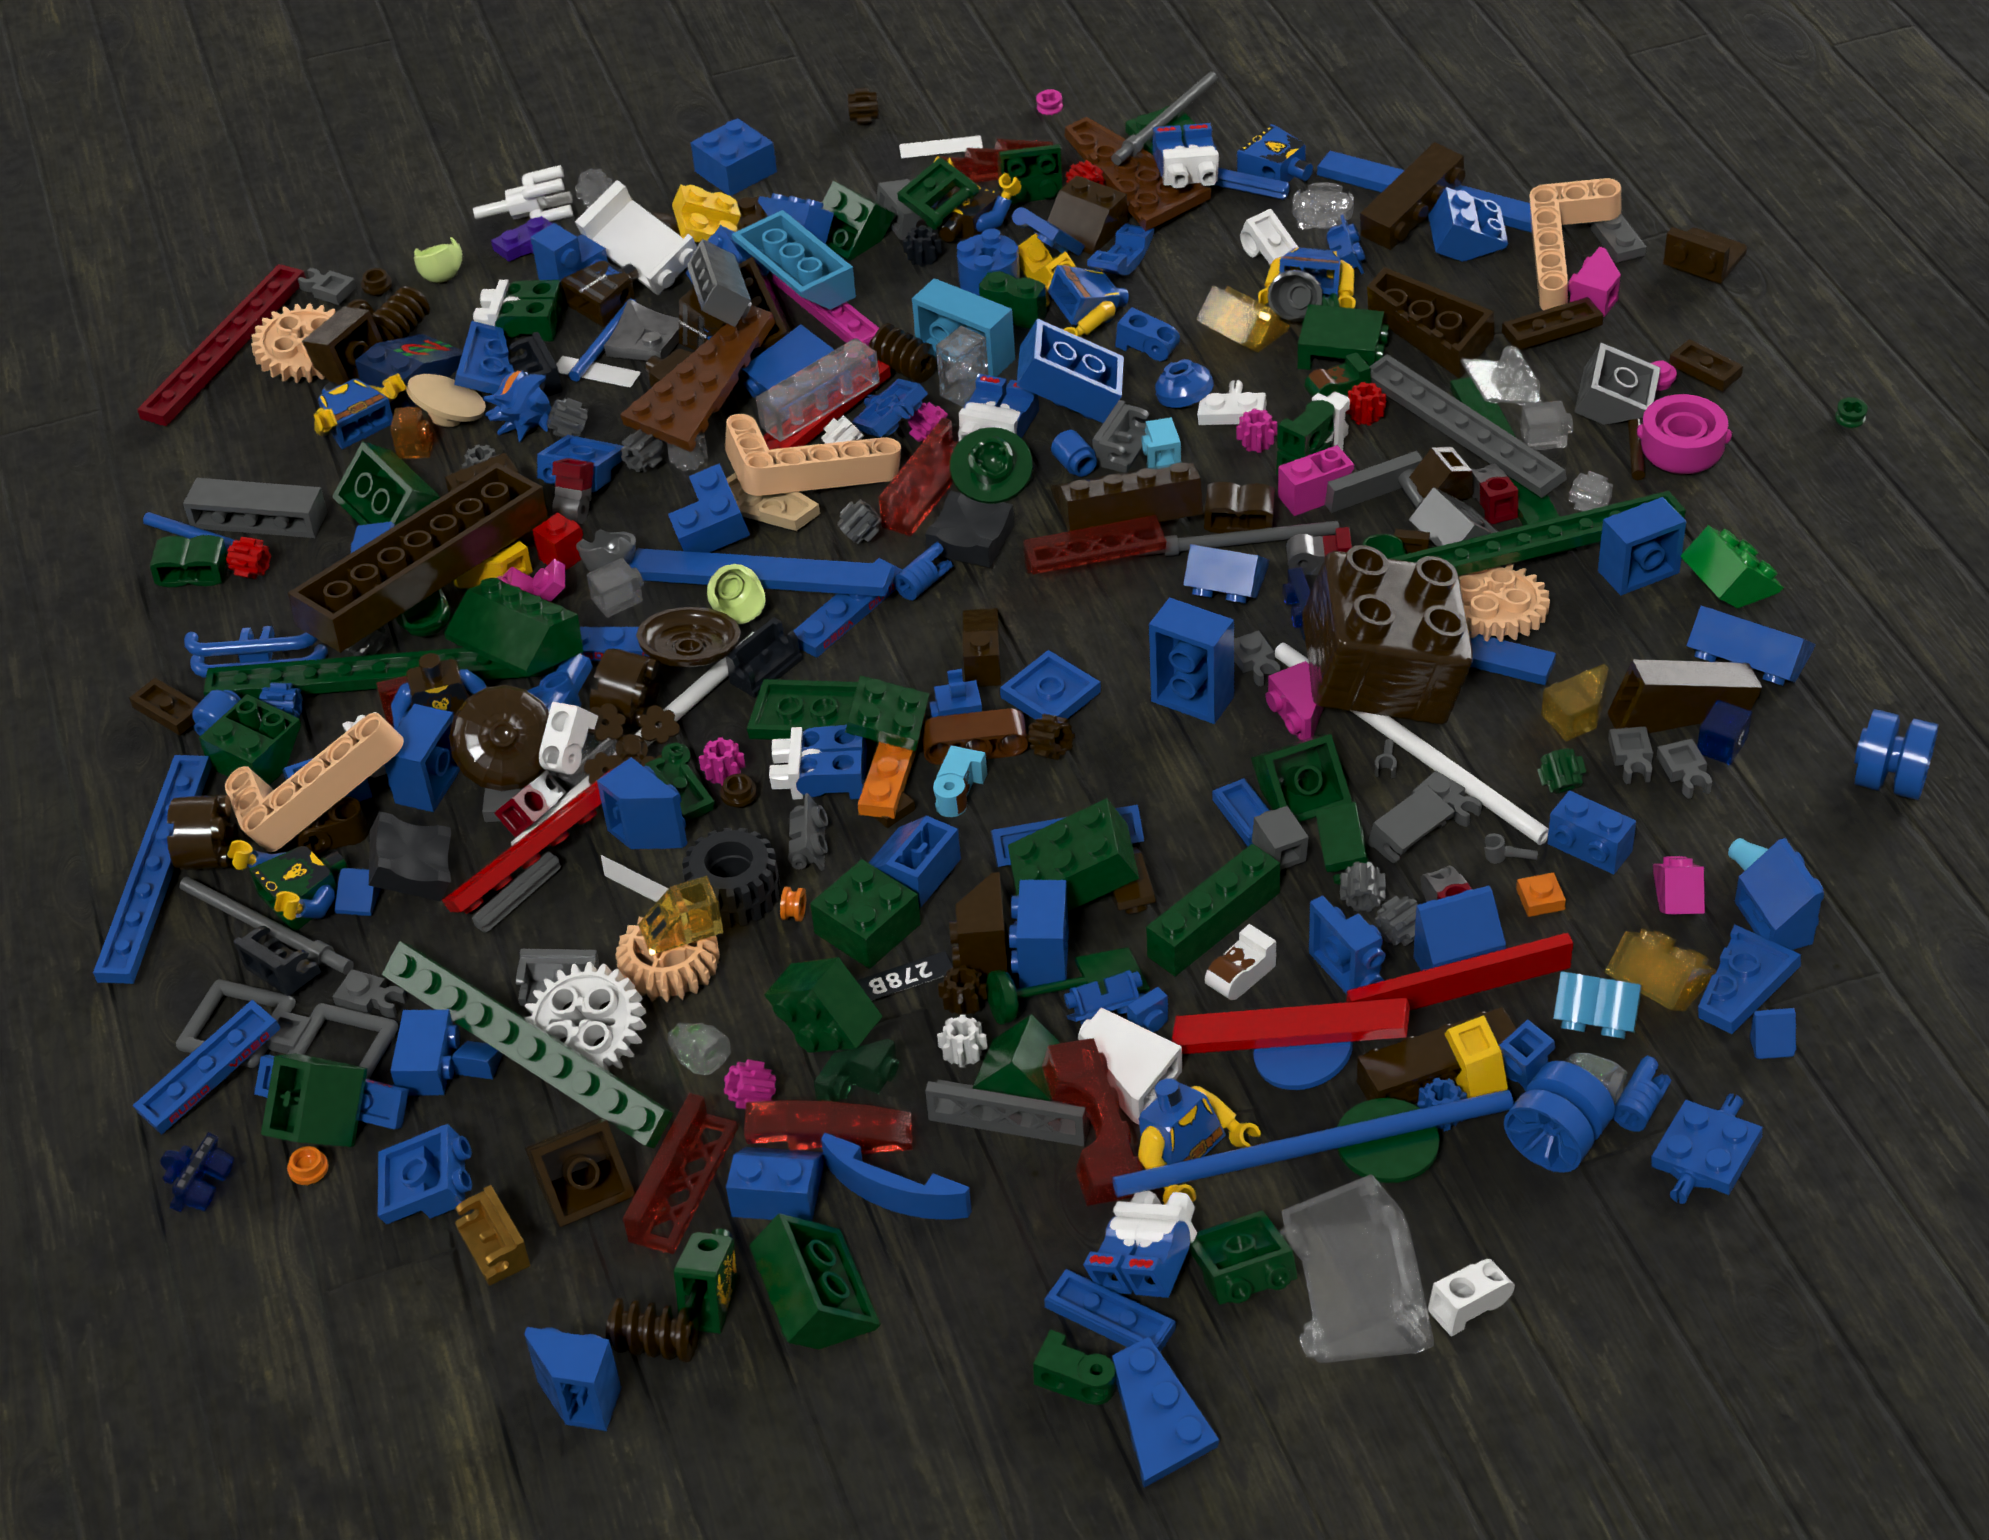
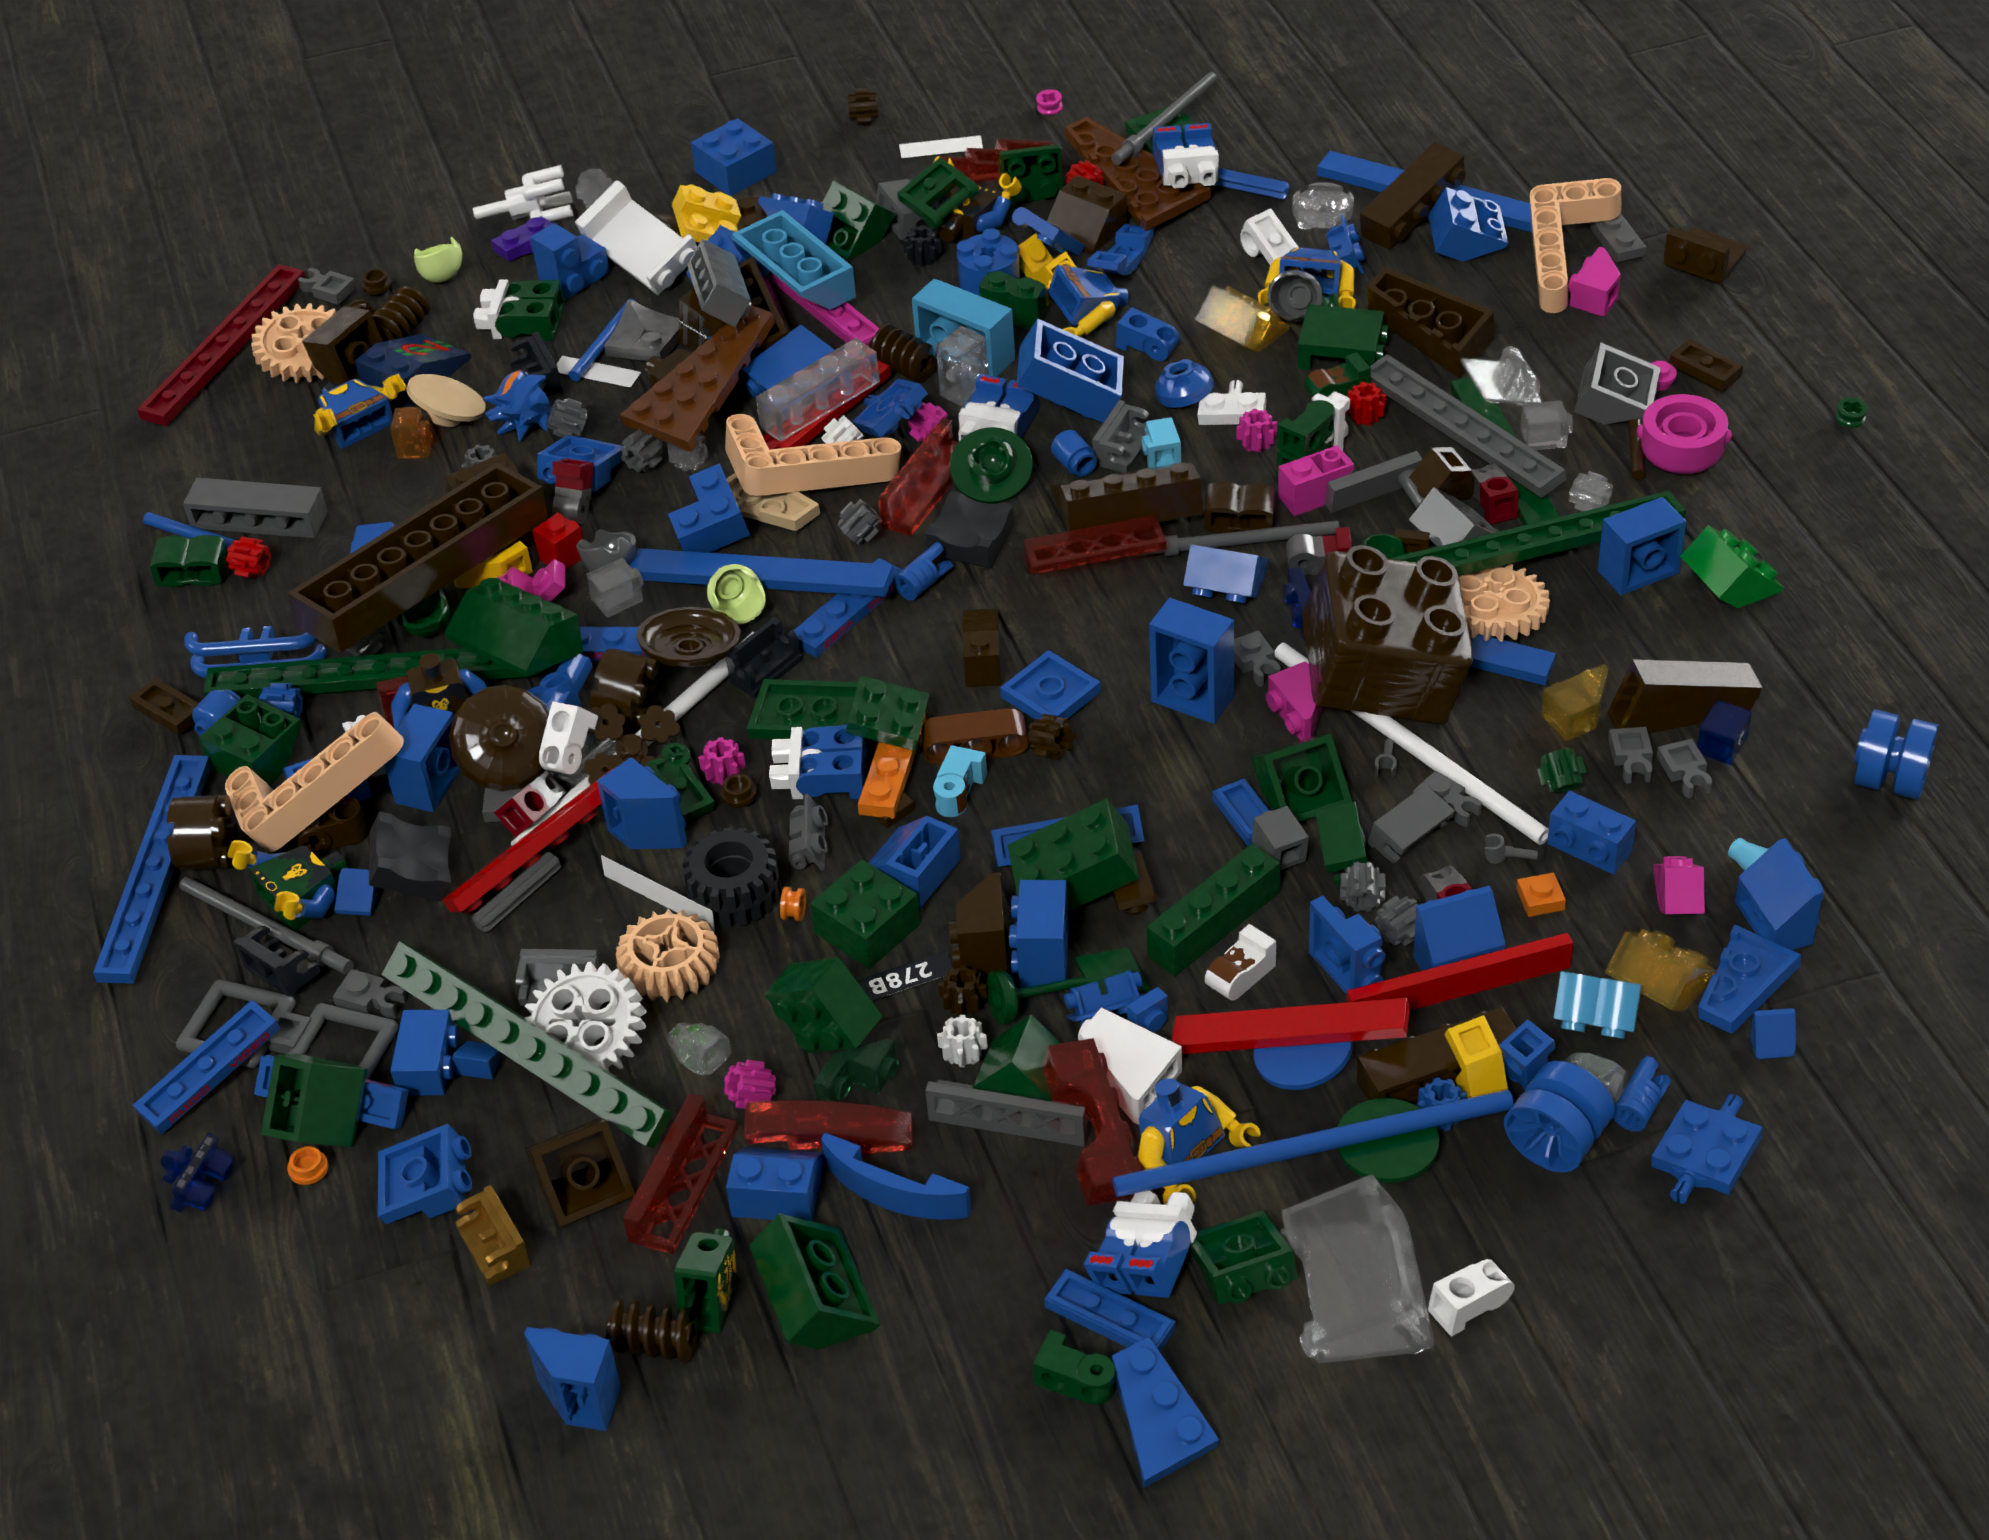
(381, 487): dark green slope -> none
(484, 359): blue wing -> none
(599, 290): dark brown torso -> none
(682, 916): clear yellow slope -> none
(955, 697): blue brick -> none
(1274, 156): blue torso -> none
(1552, 323): dark brown plate -> none
(1743, 641): blue slope -> none

